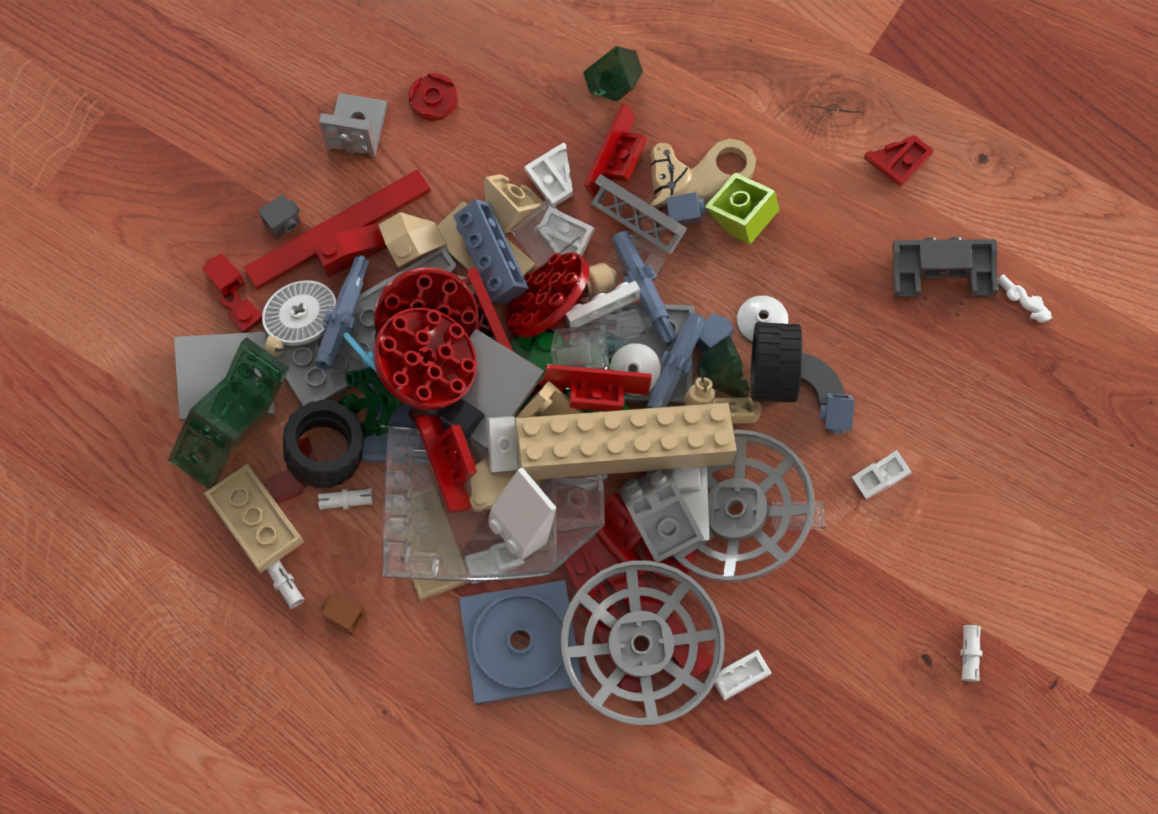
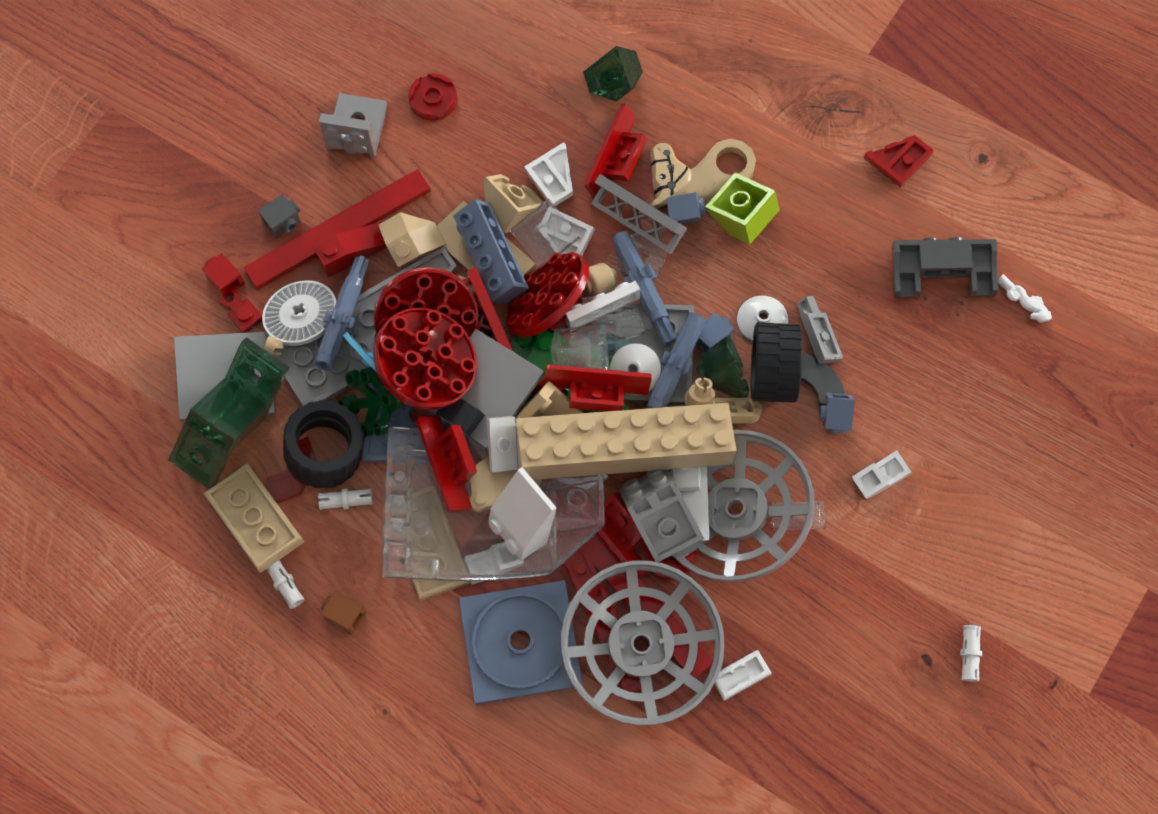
(819, 331): none -> light grey hinge

